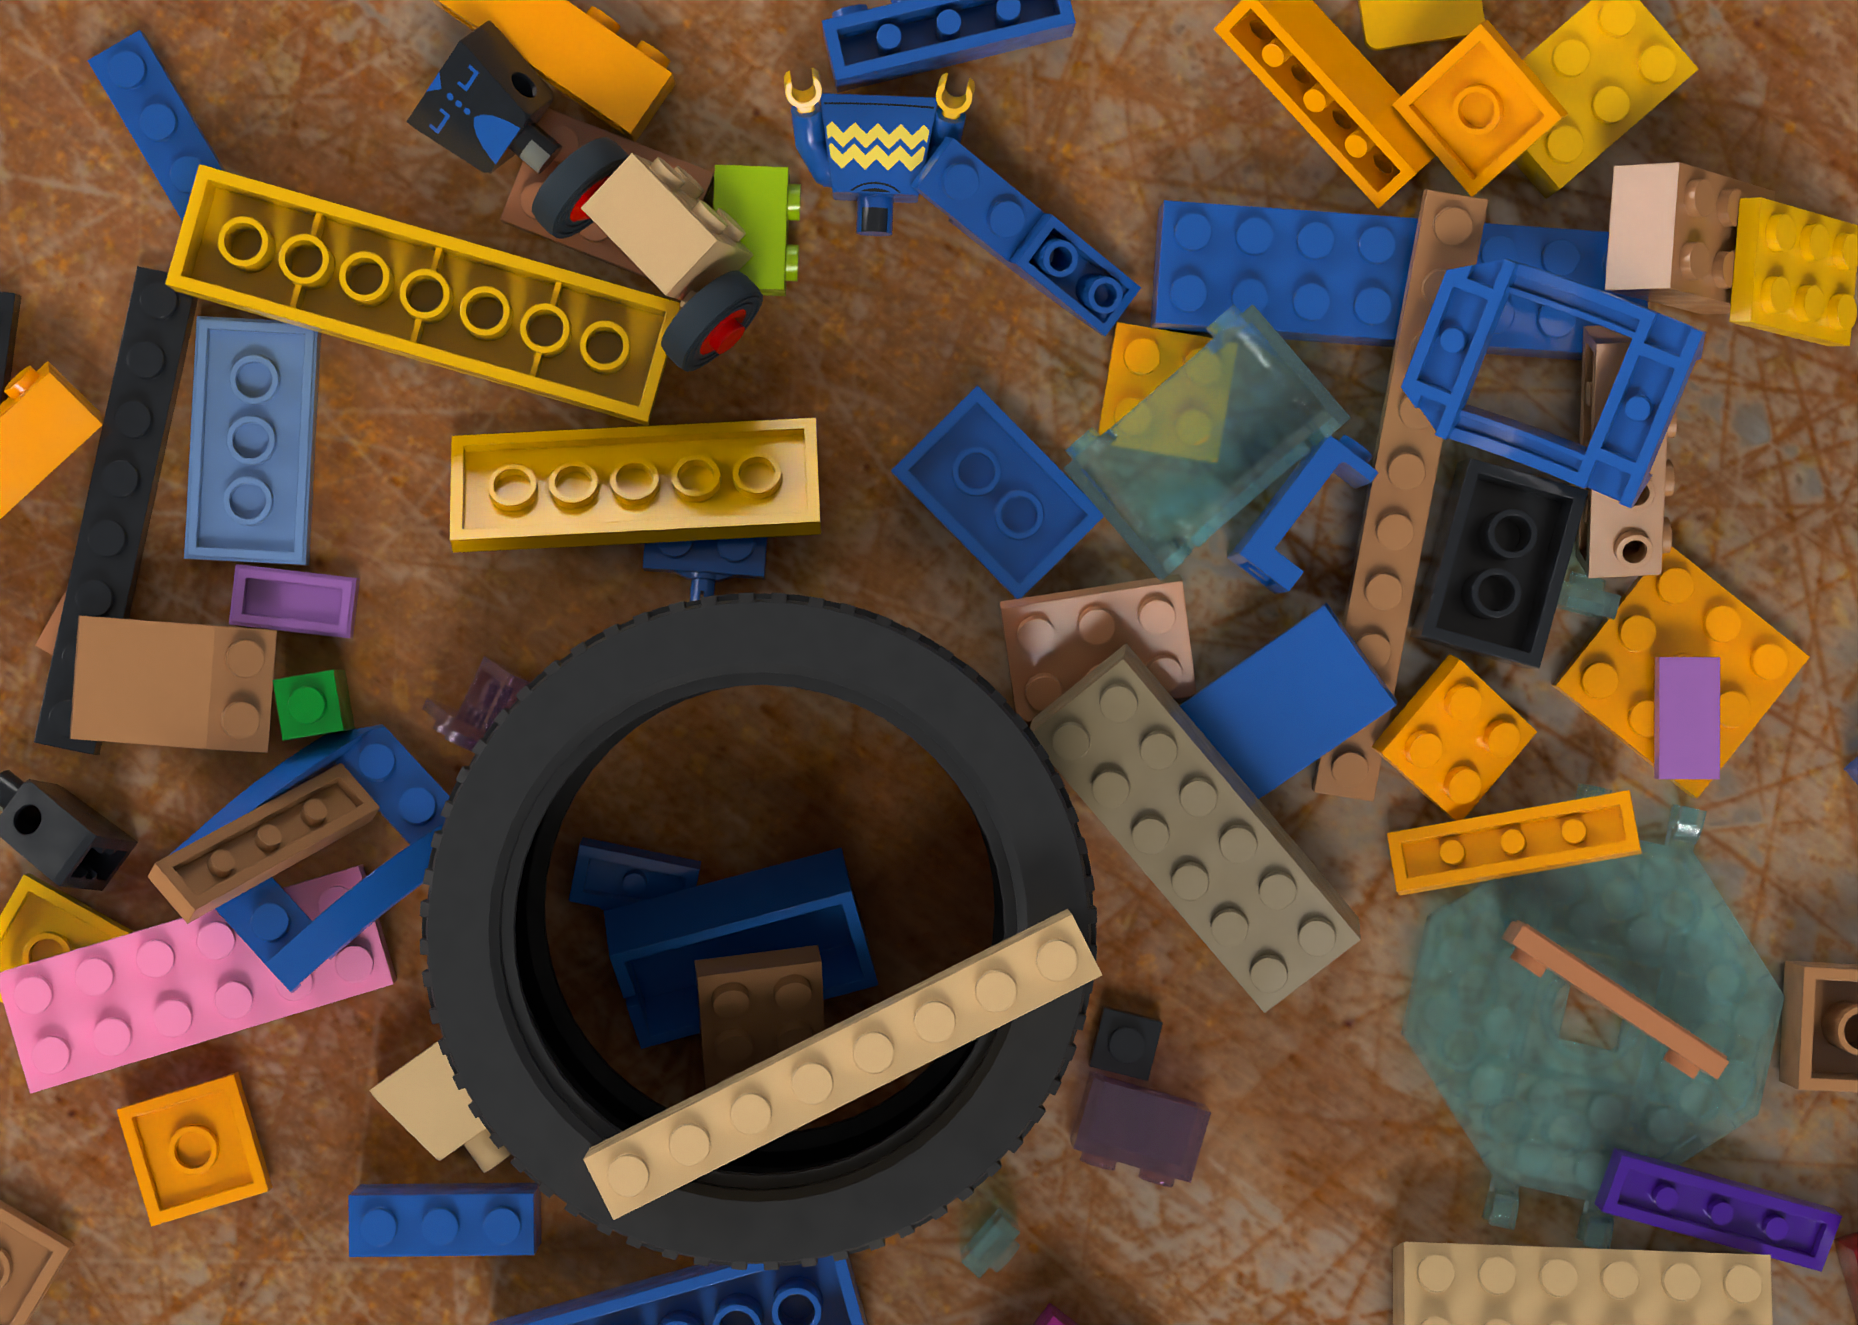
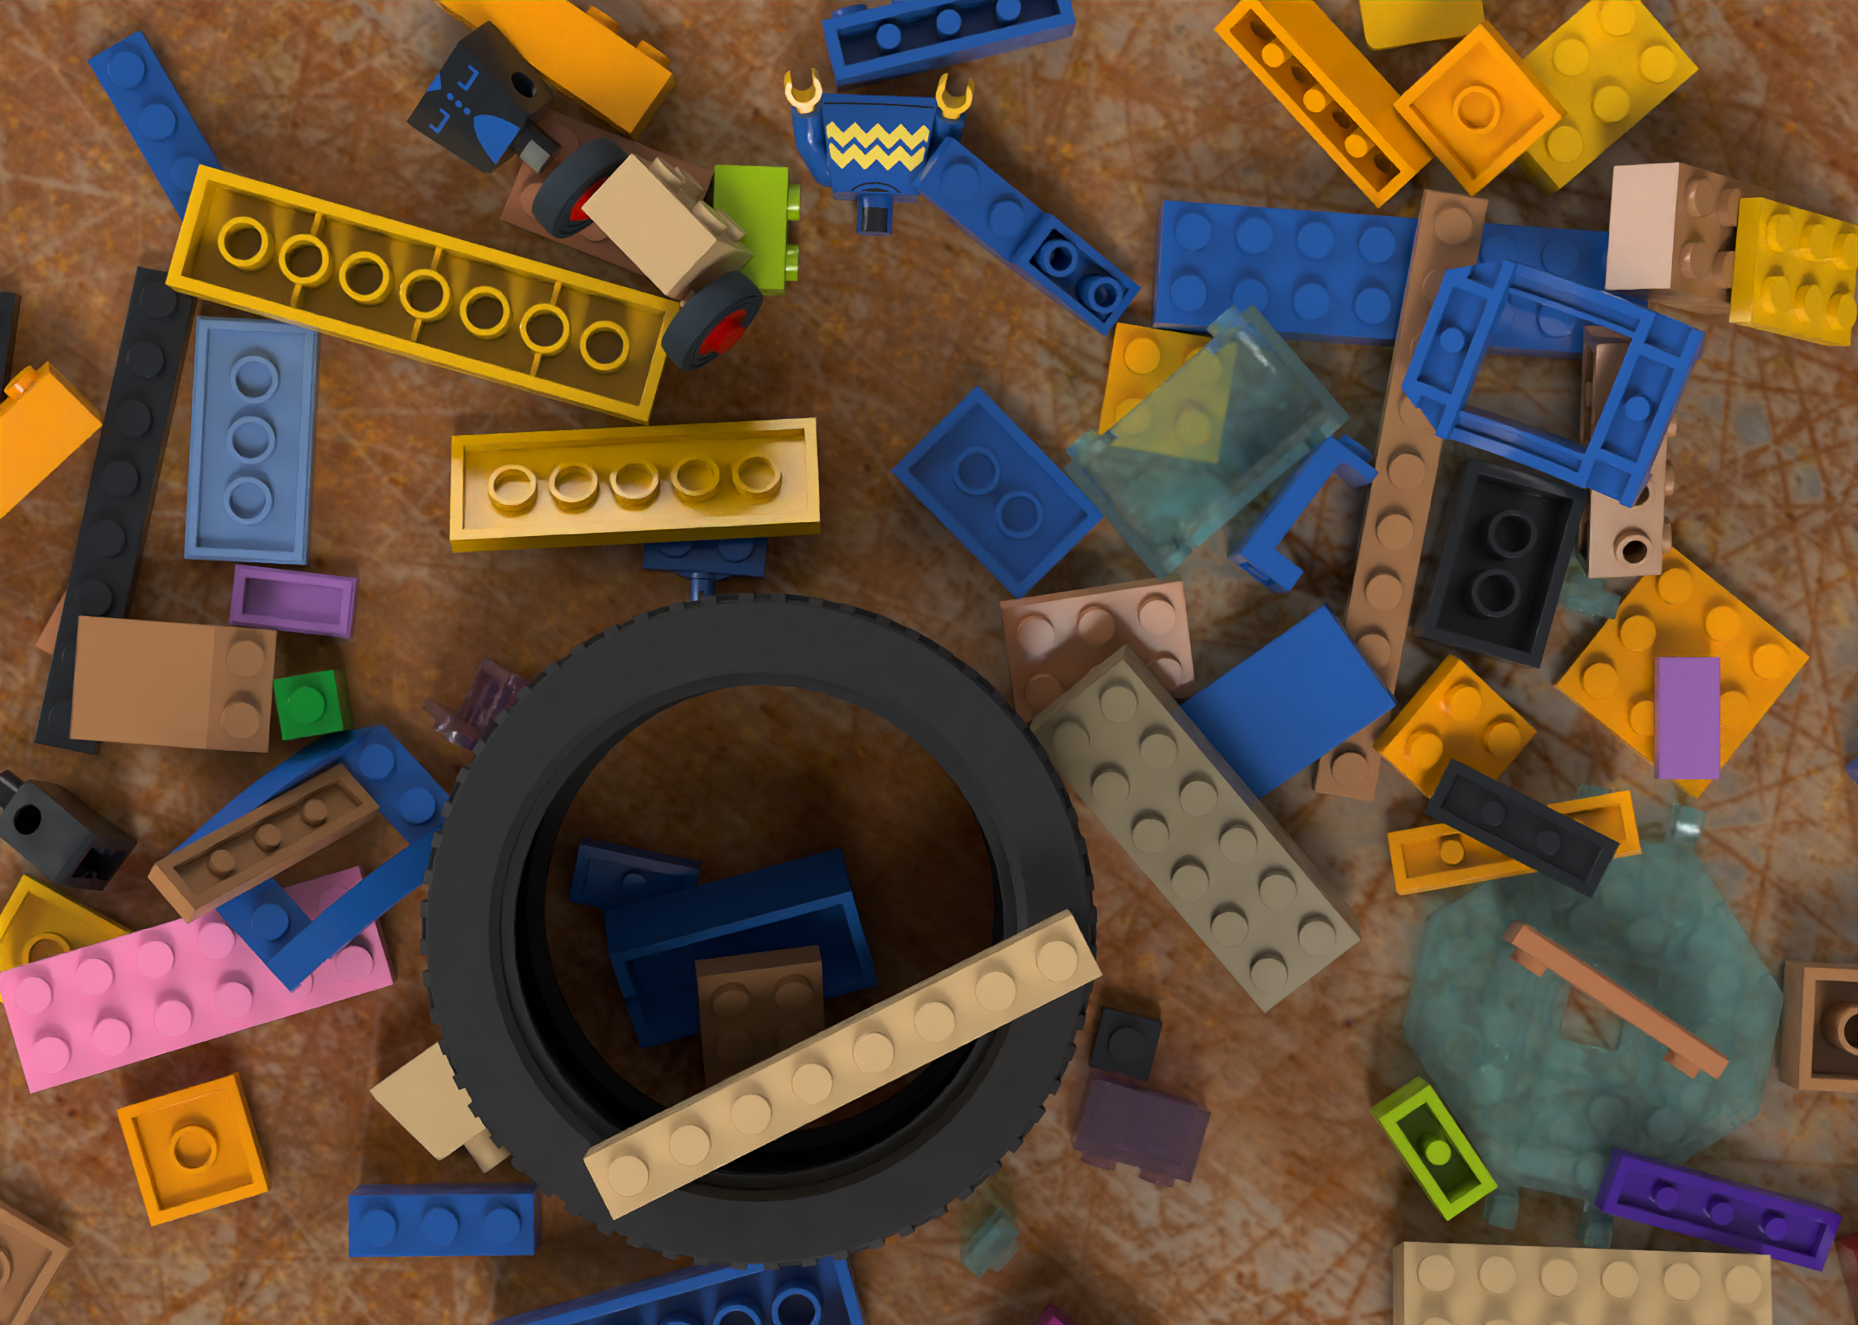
(1433, 1148): none -> lime brick
(1522, 828): none -> black plate

